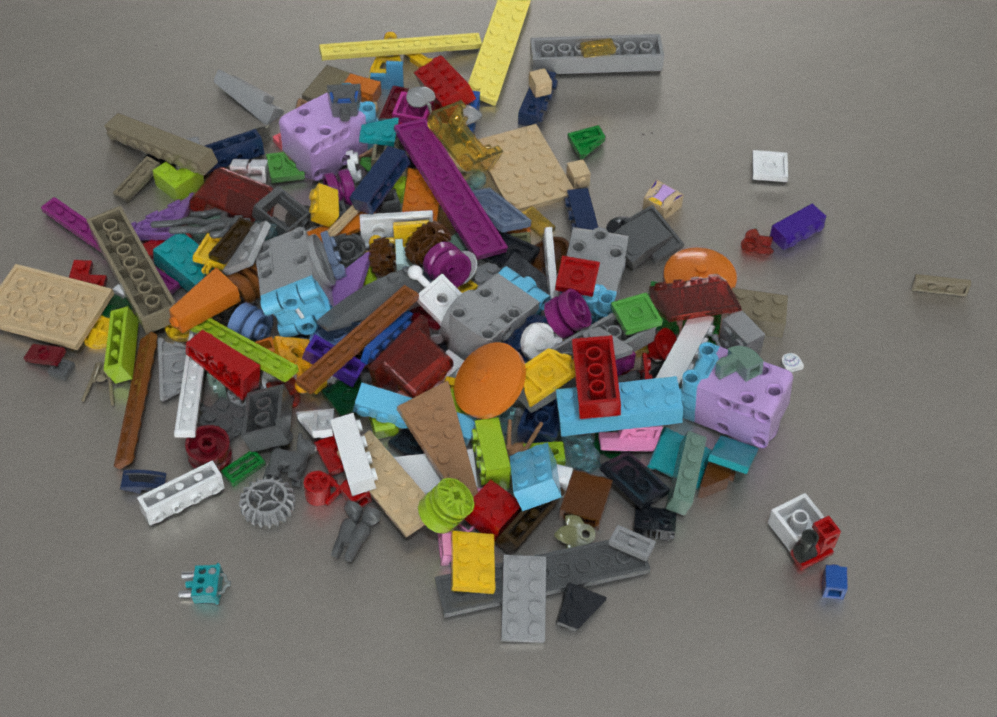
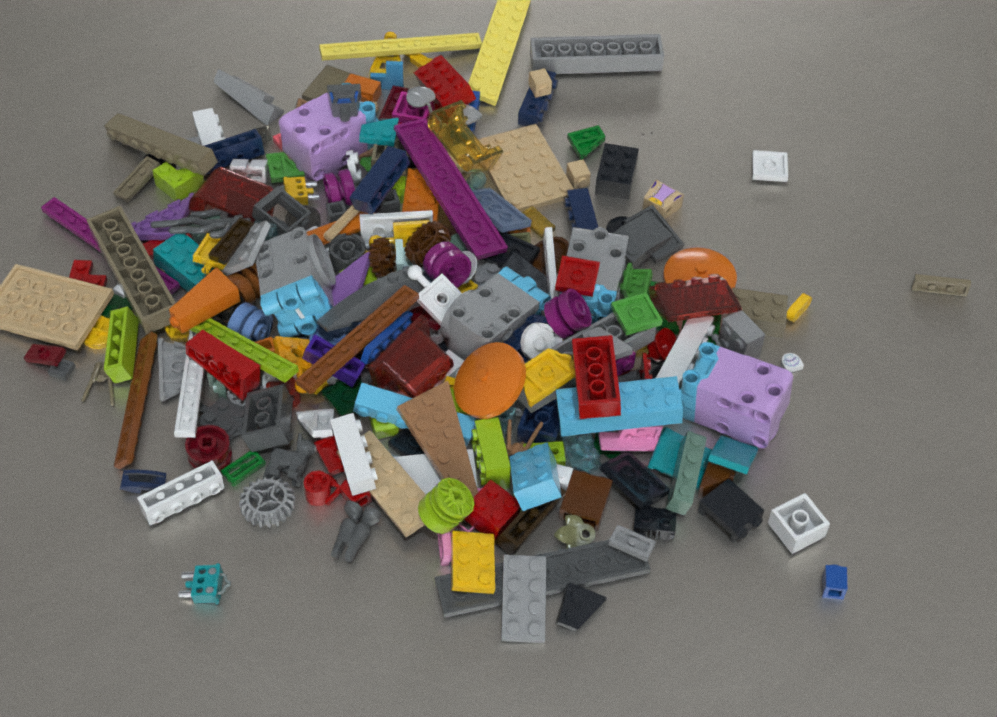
(207, 126): none -> white brick
(300, 190): none -> yellow piece
(324, 205): yellow brick -> none
(333, 256): sand blue hinge -> none
(597, 48): clear yellow tile -> none
(616, 171): none -> black brick
(635, 281): none -> bright green bracket
(732, 509): none -> black panel
(740, 360): sand green brick -> none
(756, 243): clear red plate -> none
(798, 226): dark purple brick -> none
(798, 307): none -> yellow beam
(816, 543): red hips -> none

